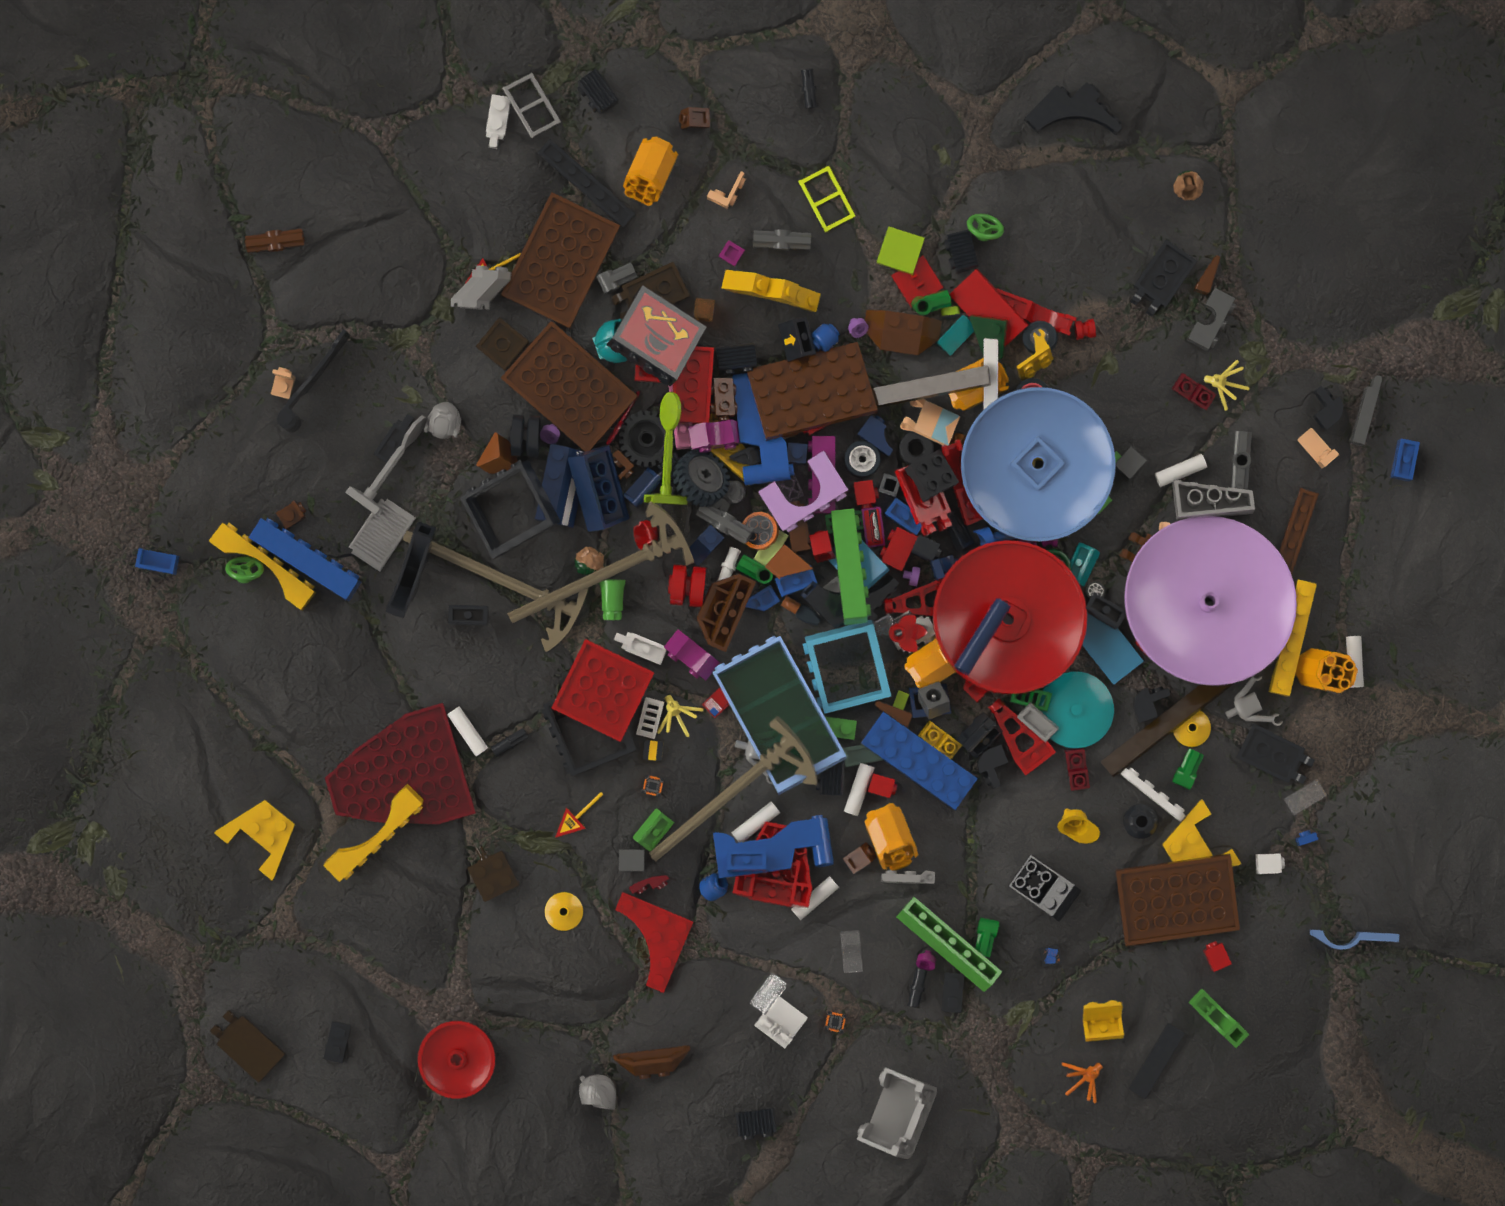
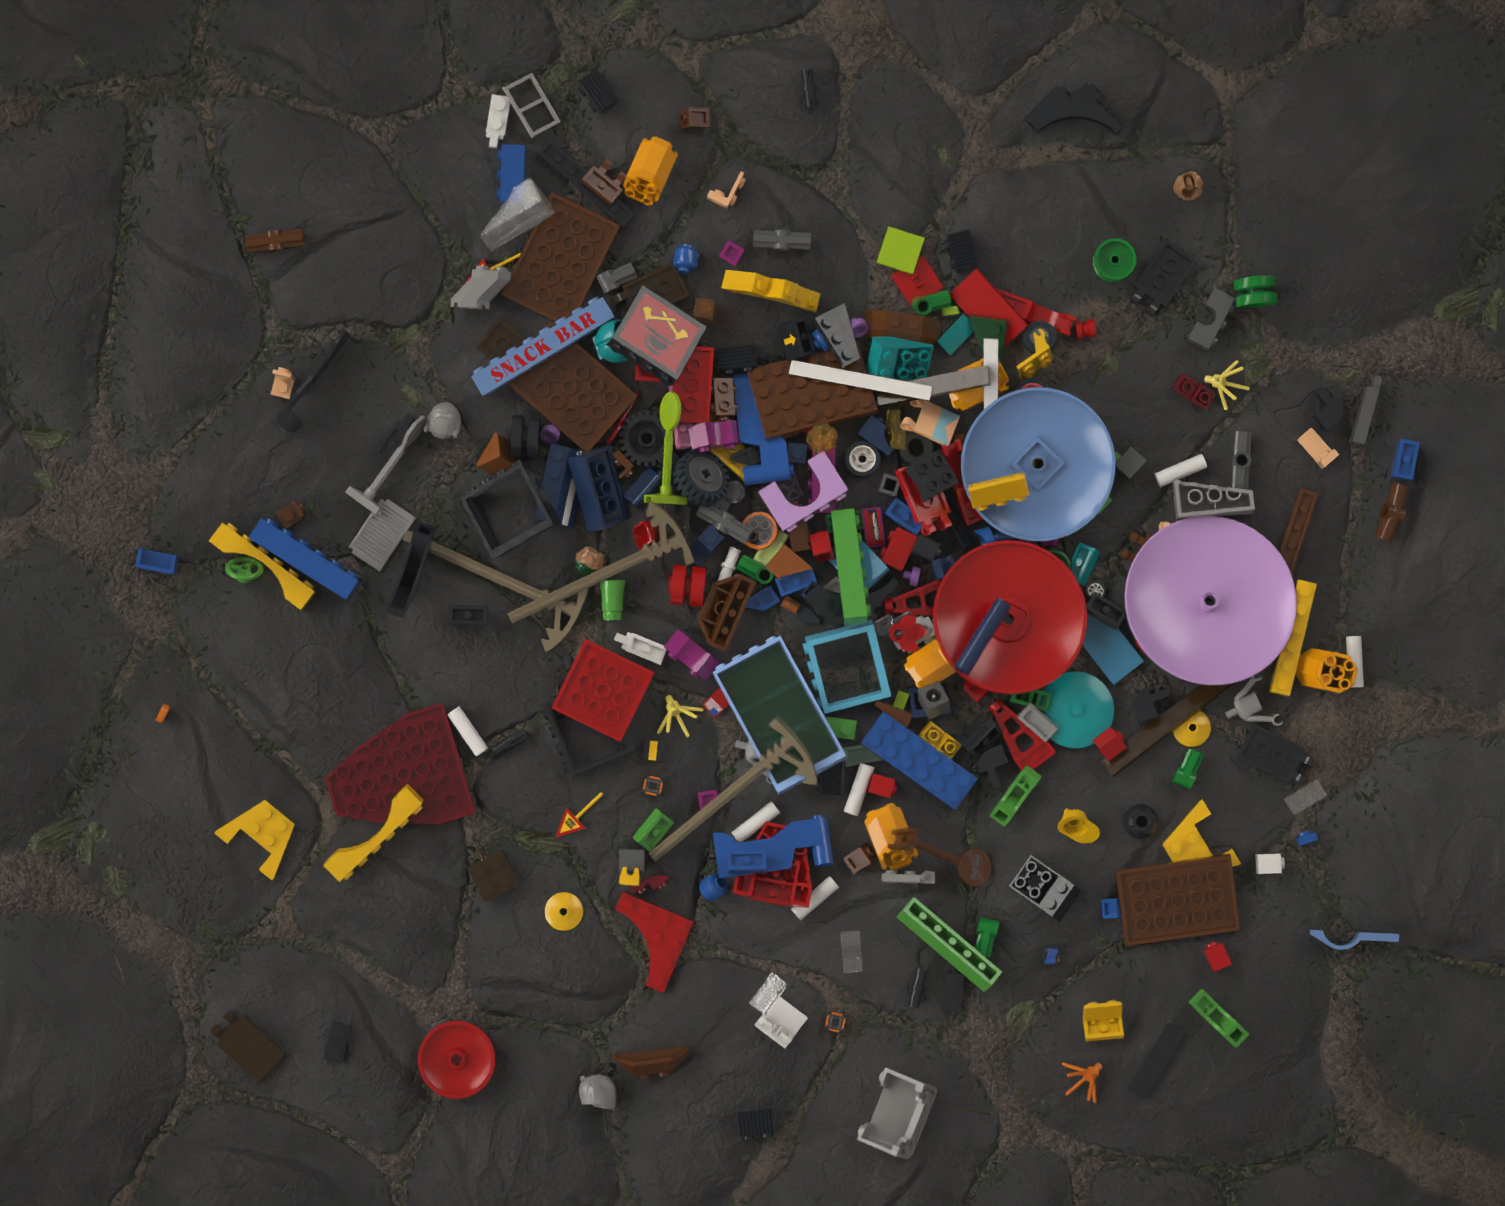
(162, 713): none -> orange tile
(512, 169): none -> blue brick
(520, 213): none -> clear wedge
(542, 347): none -> medium blue brick
(603, 185): none -> reddish brown plate
(630, 880): none -> yellow tile
(660, 704): white slope -> none
(685, 259): none -> blue head
(706, 797): none -> magenta plate
(822, 438): none -> clear yellow brick
(838, 335): none -> wing
(839, 192): neon yellow window -> none
(860, 380): none -> white sticker
(865, 494): red brick -> none
(893, 428): none -> clear yellow tile
(899, 358): none -> teal slope
(926, 961): magenta tile -> none
(973, 864): none -> reddish brown piece
(985, 229): bright green piece -> none
(998, 491): none -> yellow slope
(1015, 795): none -> bright green arch
(1077, 769): dark red slope -> none
(1110, 271): none -> green wheel
(1110, 743): none -> red brick
(1111, 908): none -> blue plate
(1147, 788): white plate -> none
(1205, 283): reddish brown slope -> none
(1255, 290): none -> green wheel
(1392, 512): none -> reddish brown piece

